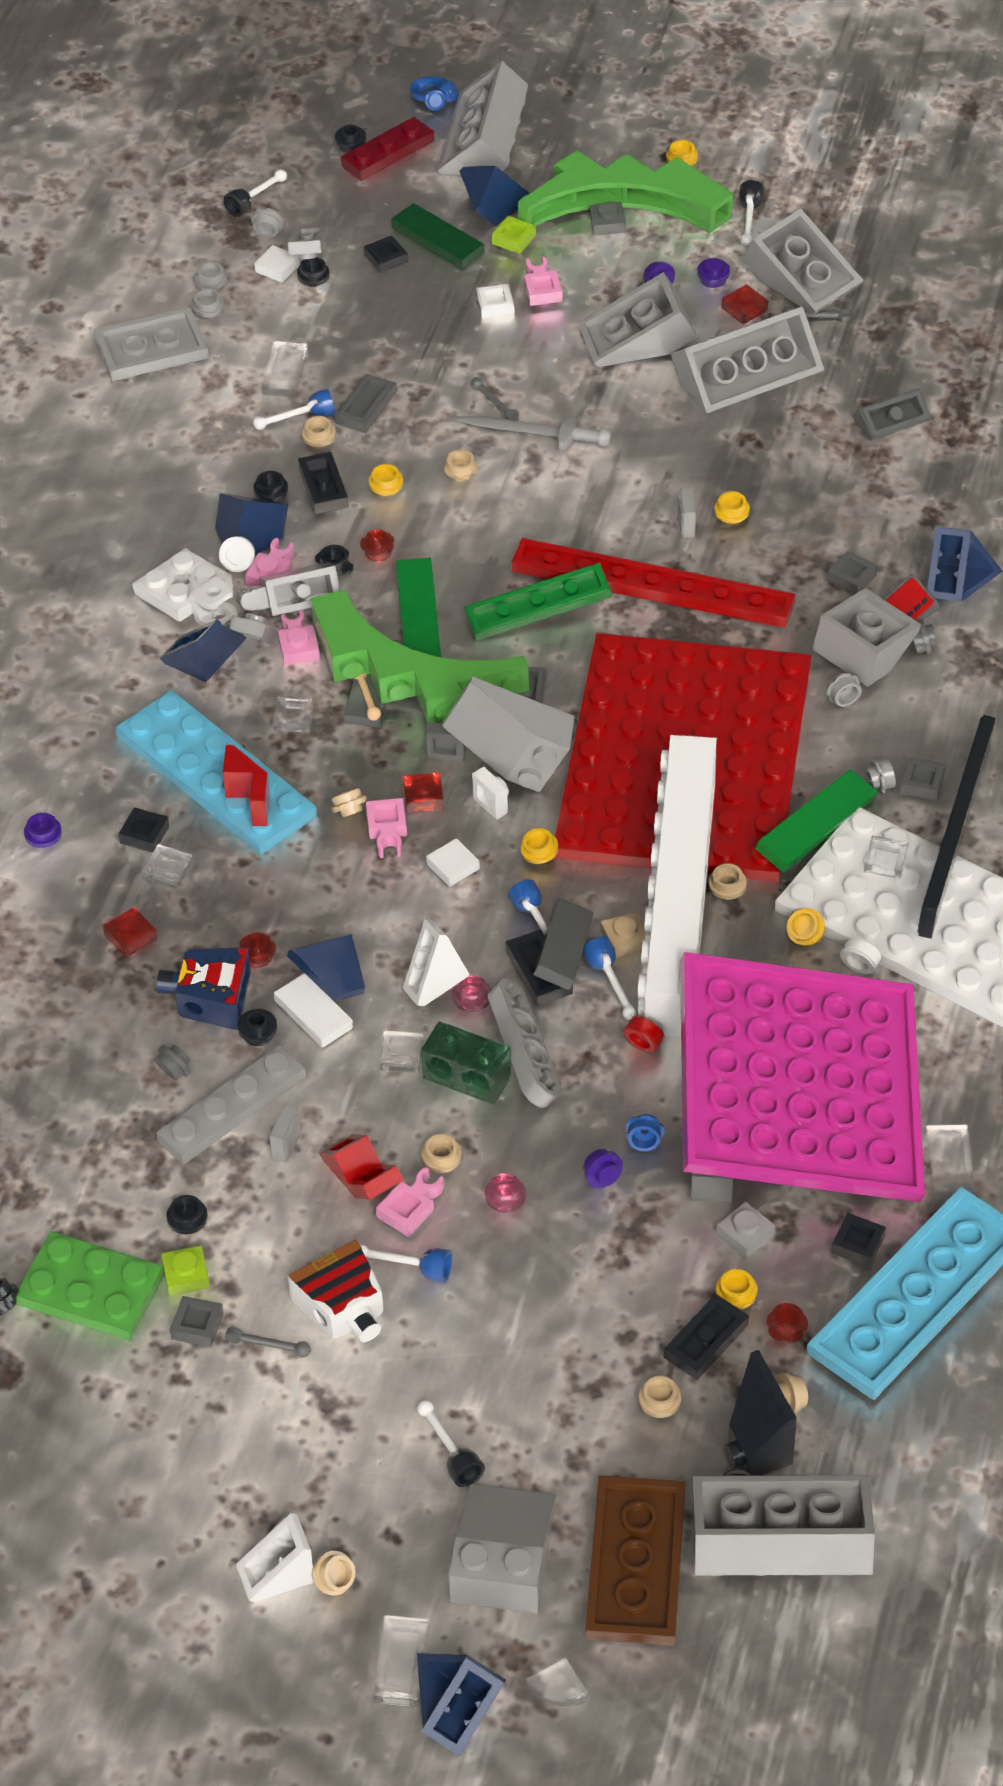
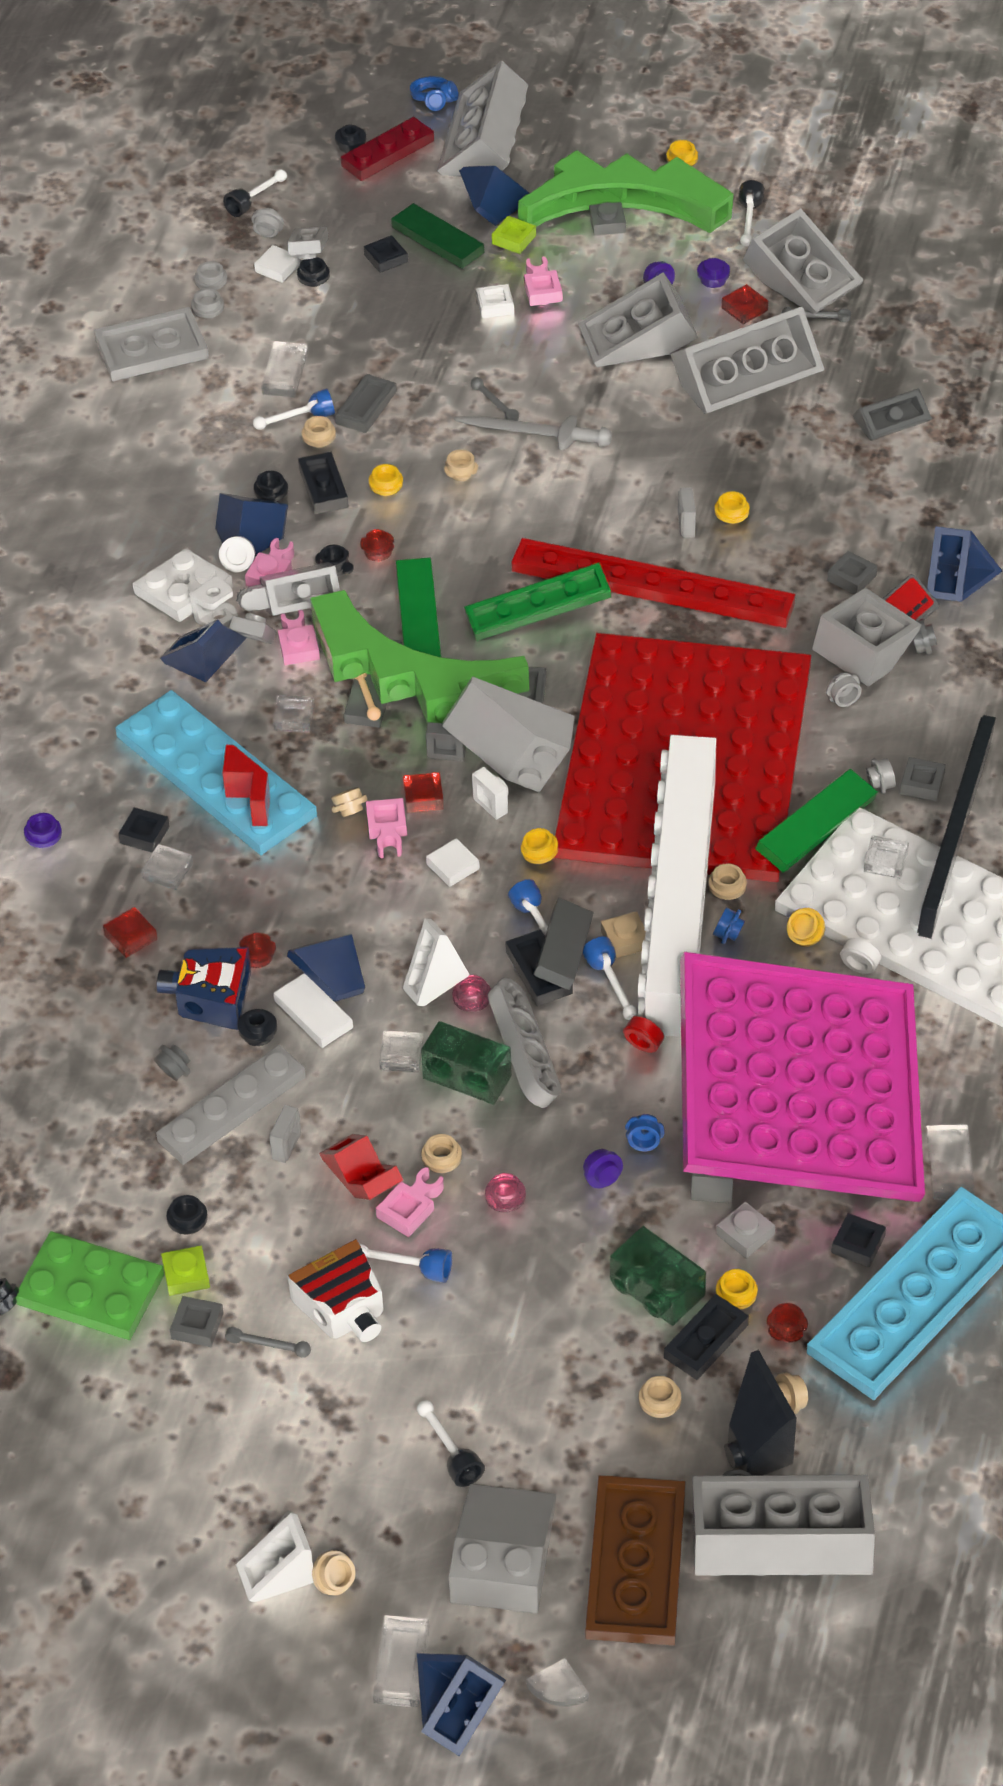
(661, 1270): none -> clear green brick
(729, 925): none -> blue plate

